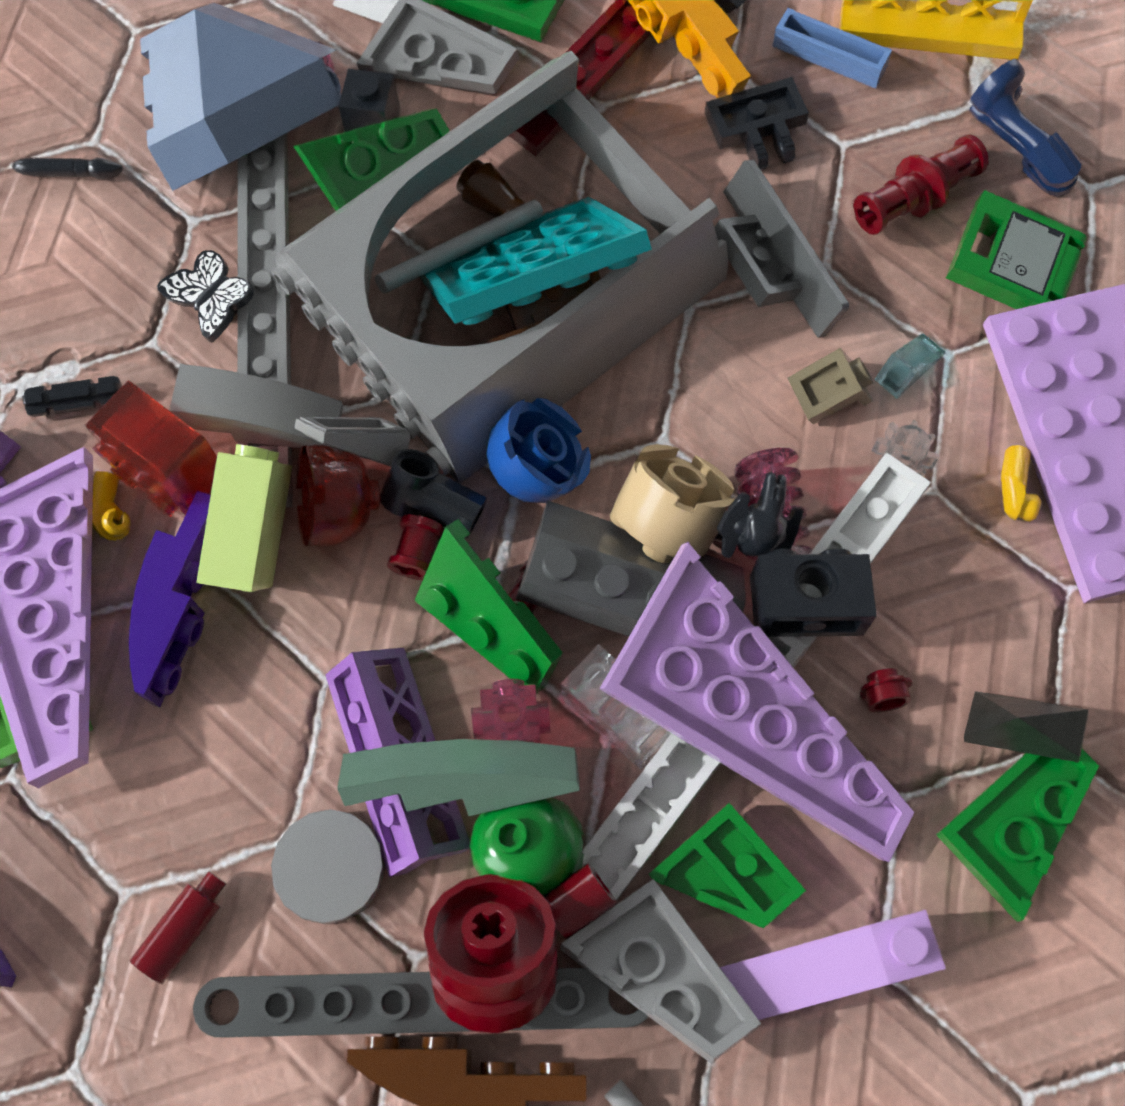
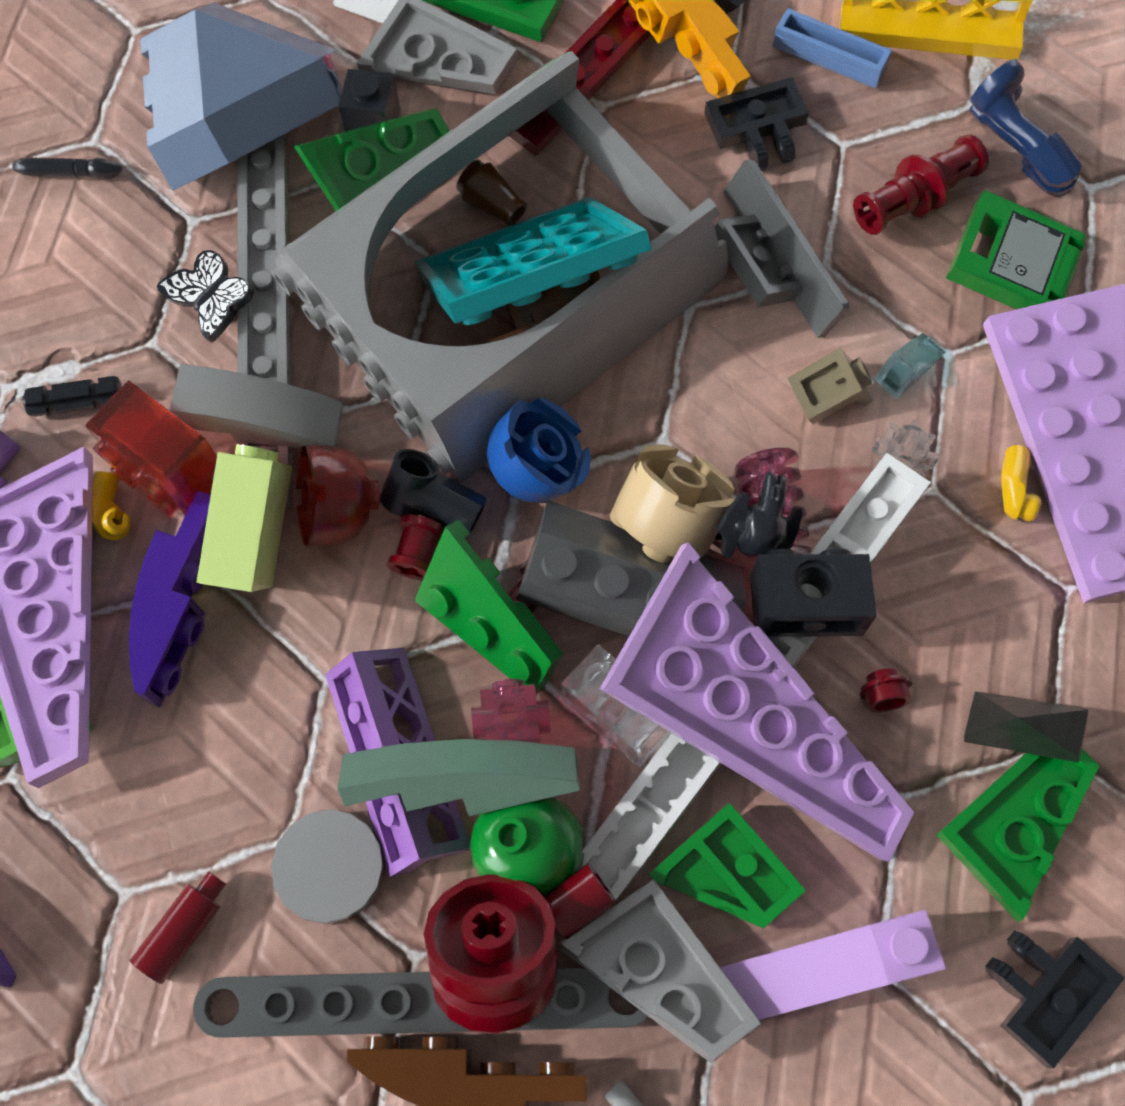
(361, 436): light grey slope -> none
(458, 246): light grey bar -> none
(1059, 1001): none -> black hinge

